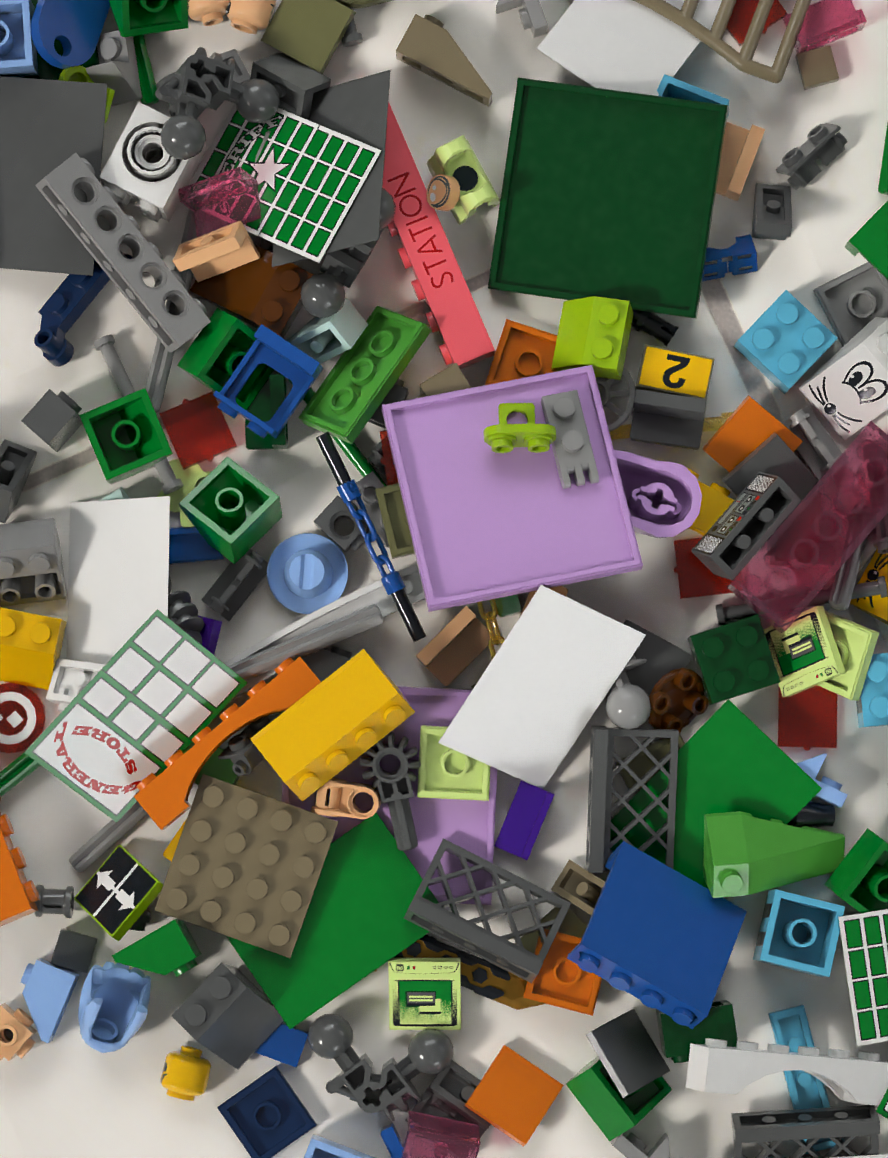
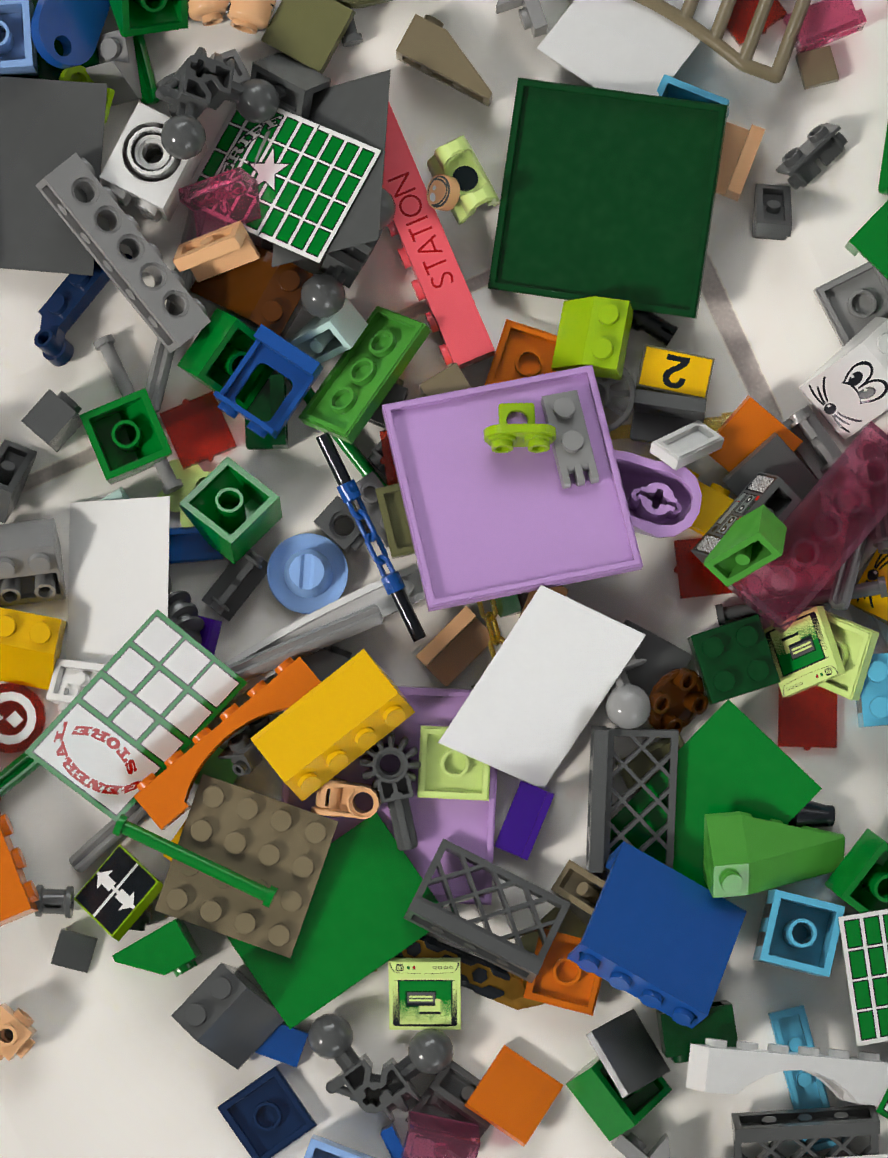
(47, 995): light blue slope -> none
(113, 1005): light blue hair -> none
(185, 1073): yellow head -> none
(195, 860): none -> green bar
(686, 445): none -> white tile
(743, 246): blue piece -> none
(747, 546): none -> bright green slope
(785, 342): medium azure brick -> none
(830, 789): light blue slope -> none

